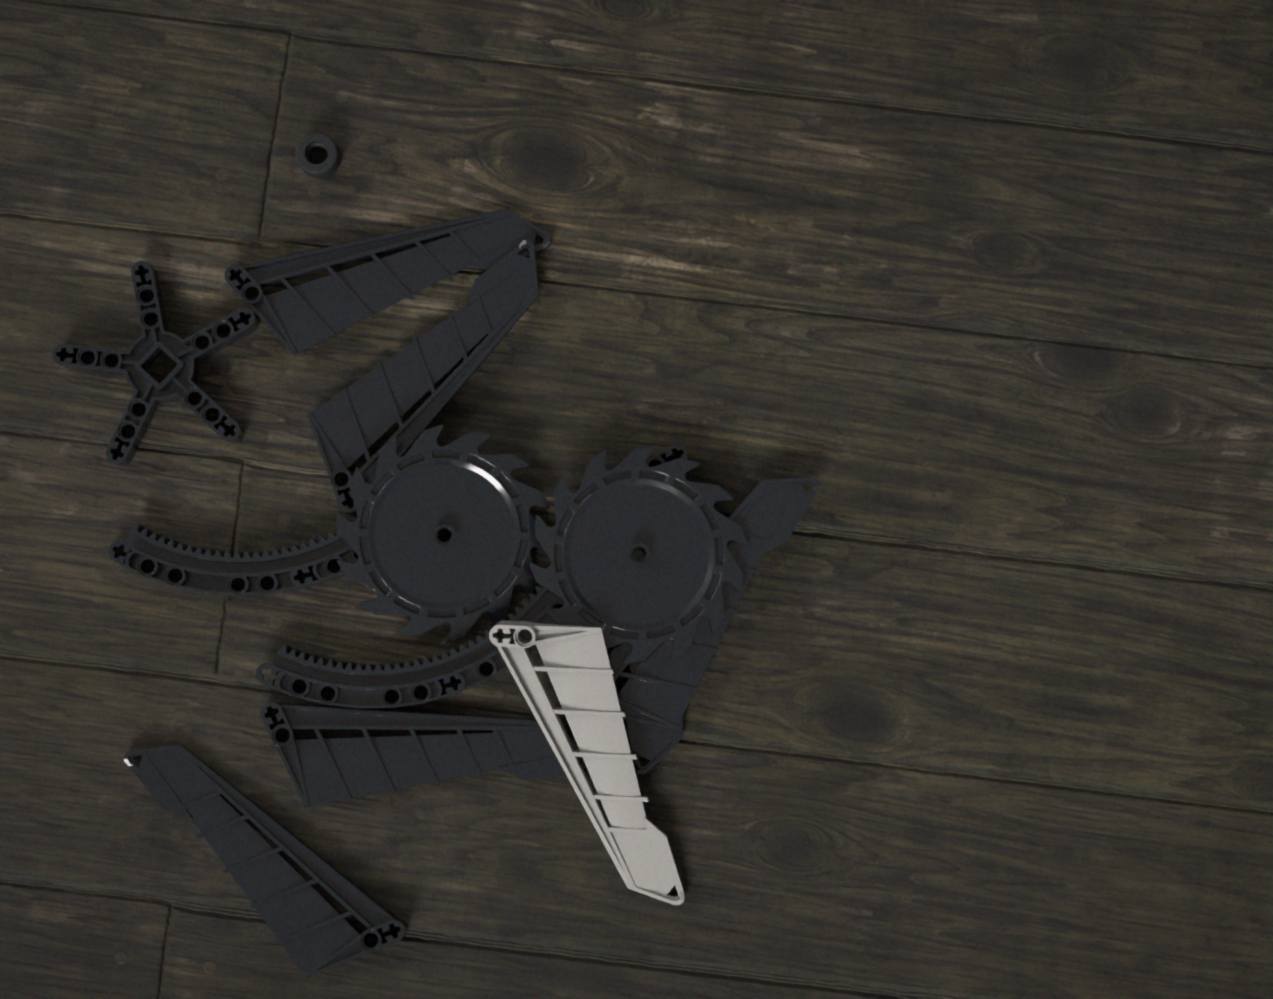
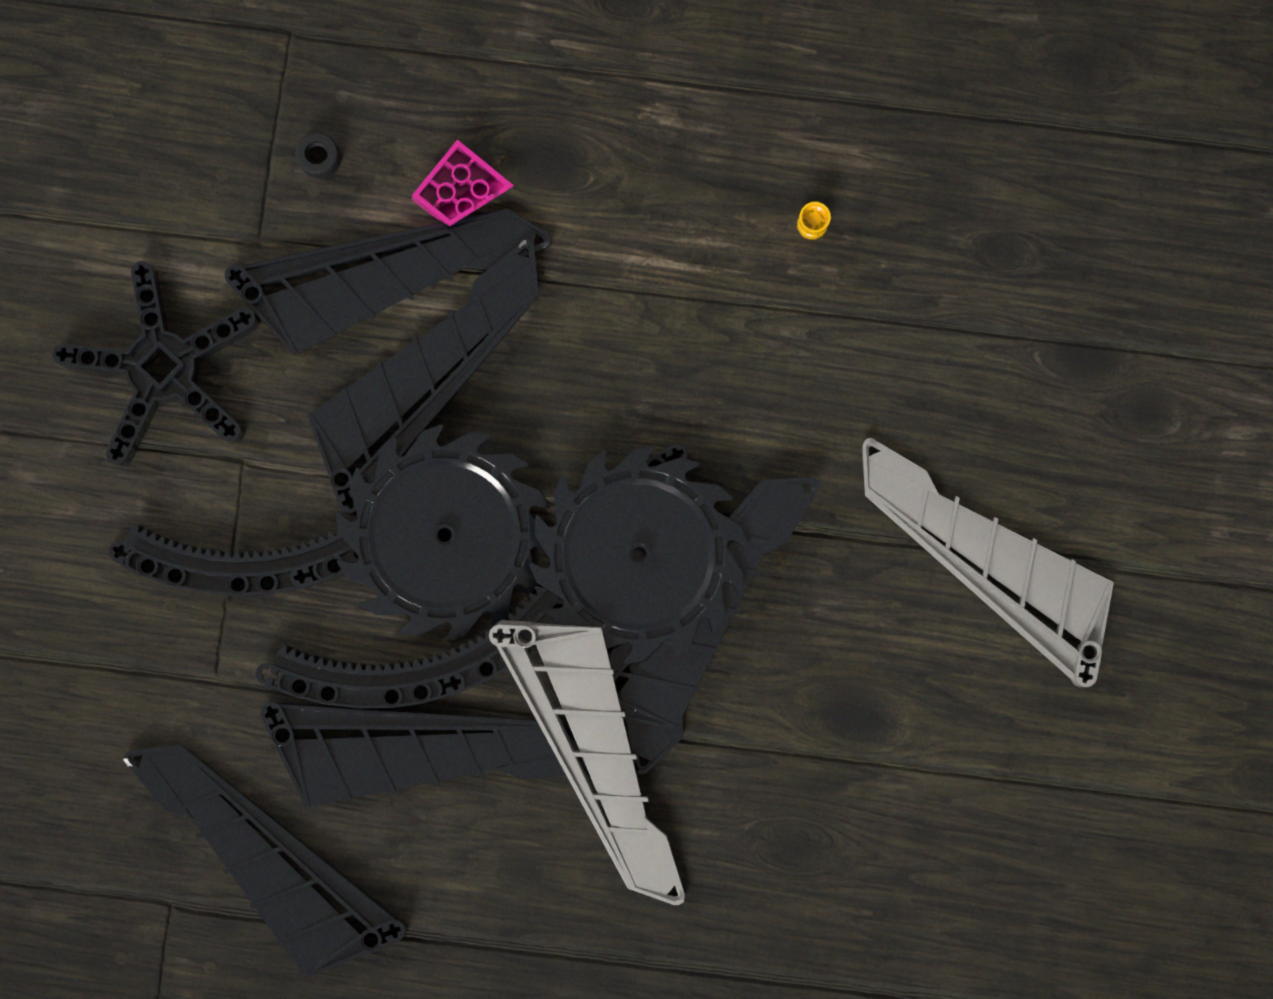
(459, 185): none -> dark pink wedge
(813, 220): none -> yellow wheel
(1044, 579): none -> light grey wing

